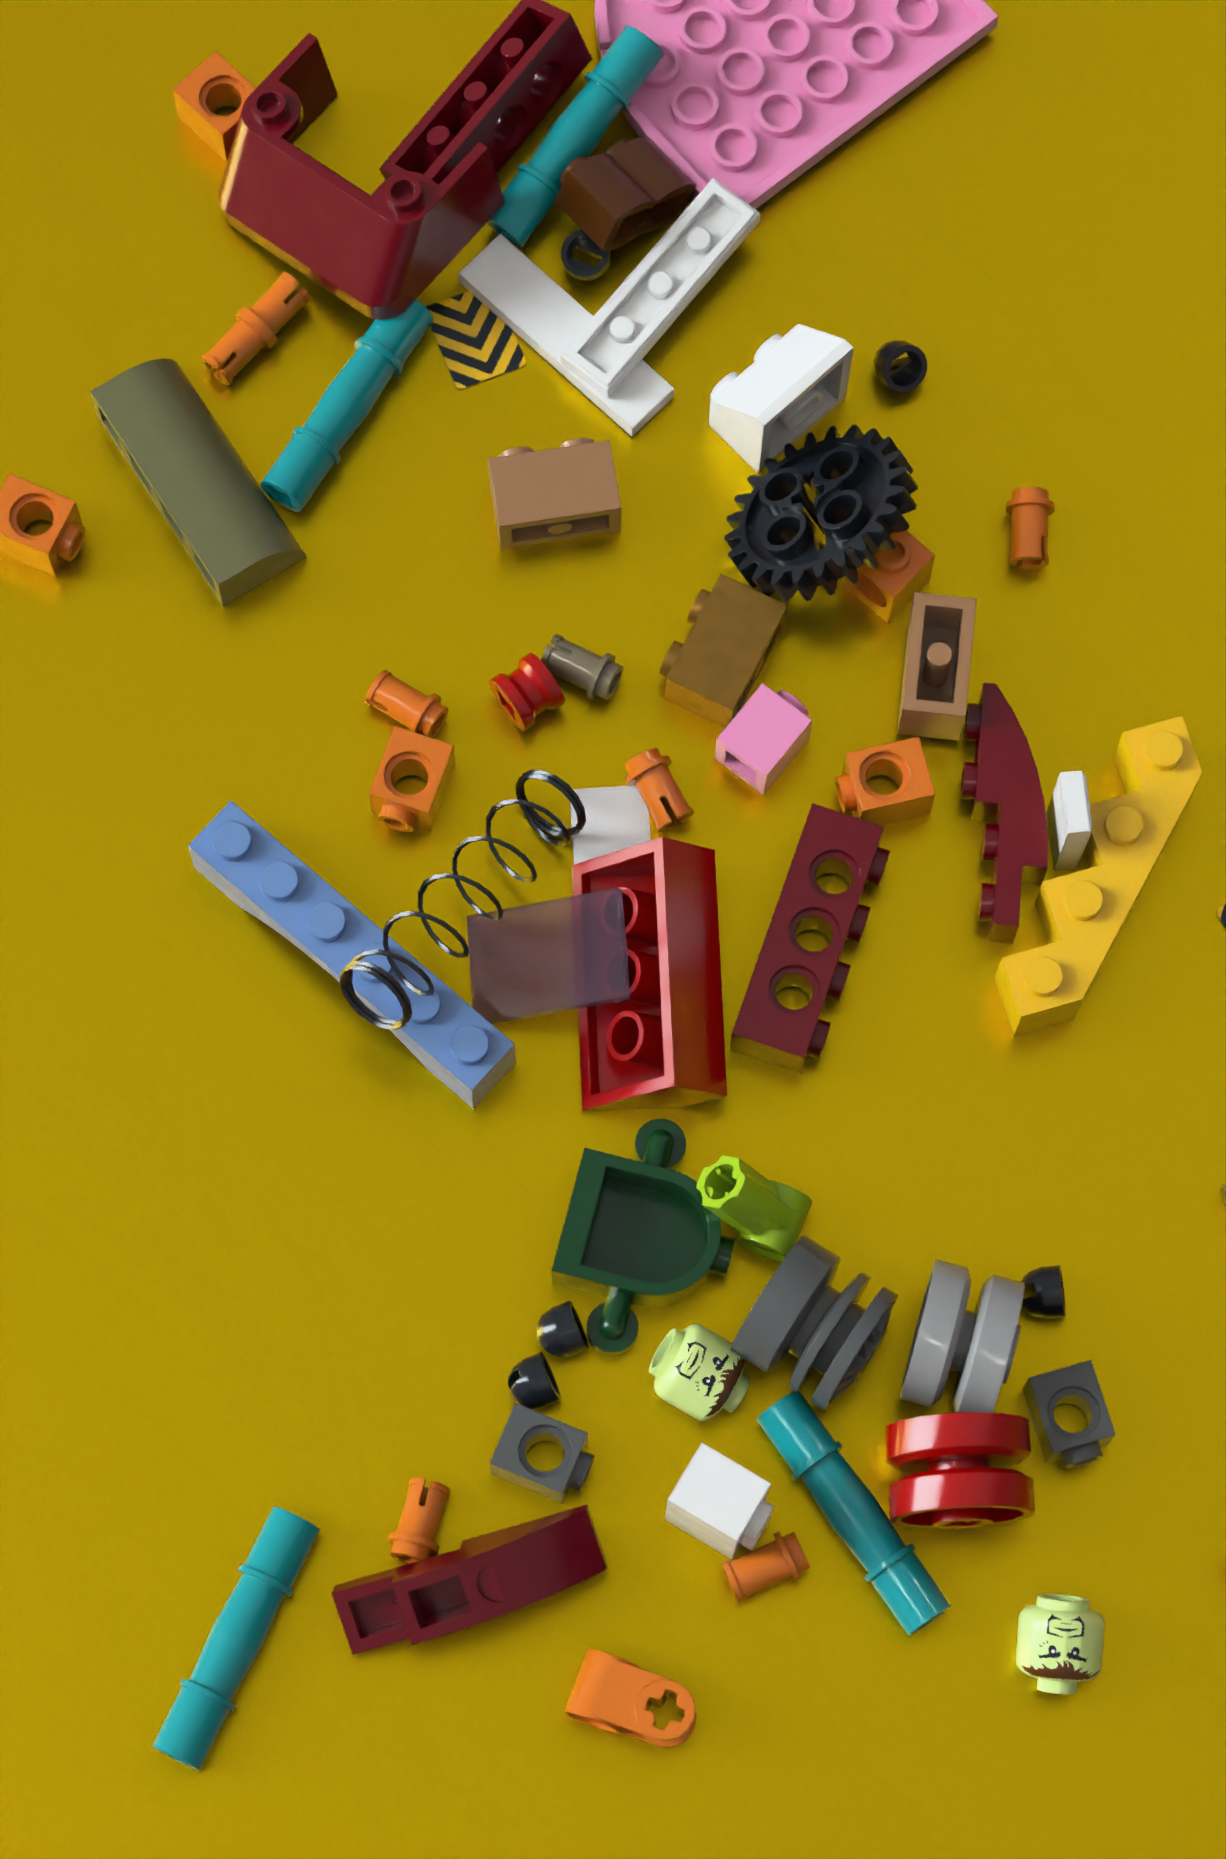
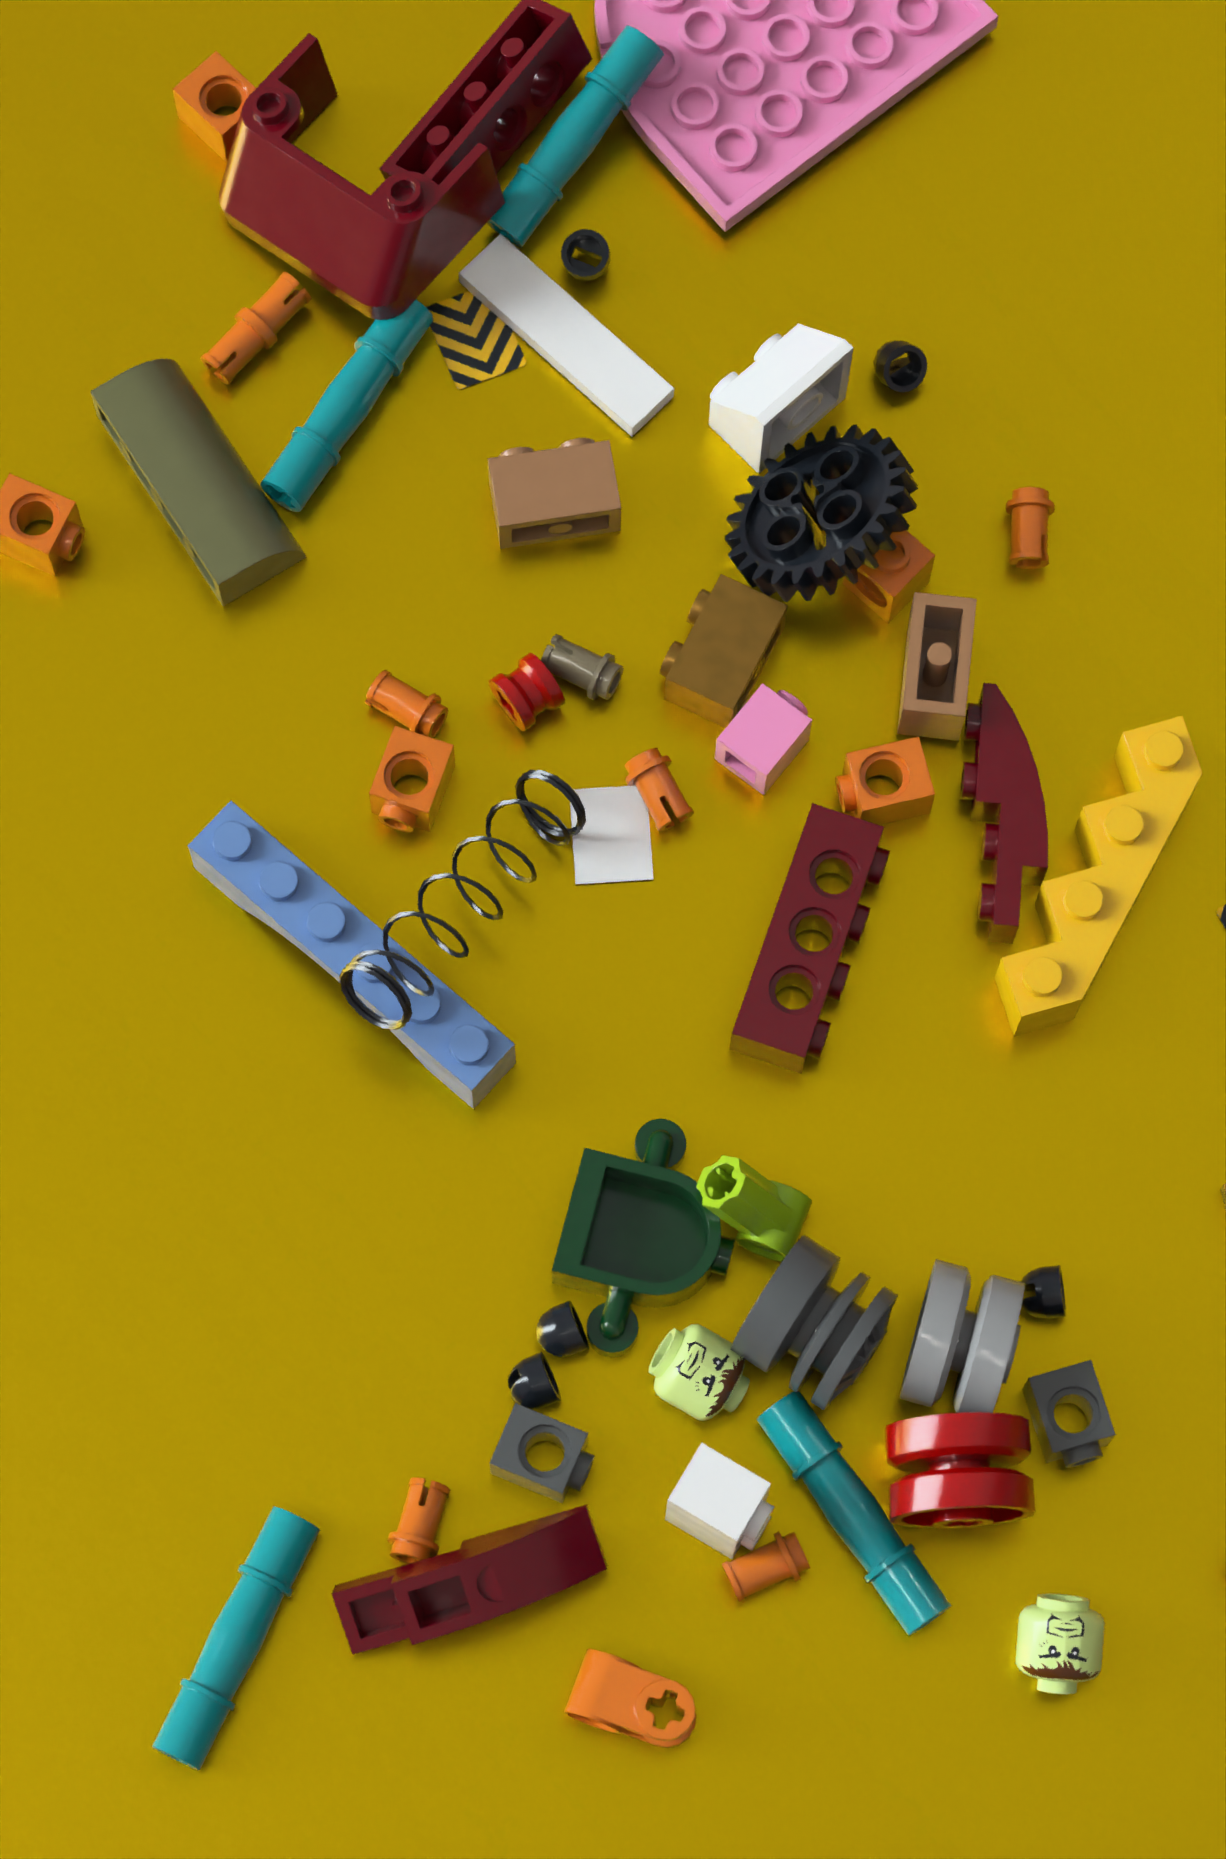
(549, 957): piece -> none
(624, 192): reddish brown brick -> none
(660, 288): white tile -> none
(670, 1035): red slope -> none
(1069, 820): white tile -> none

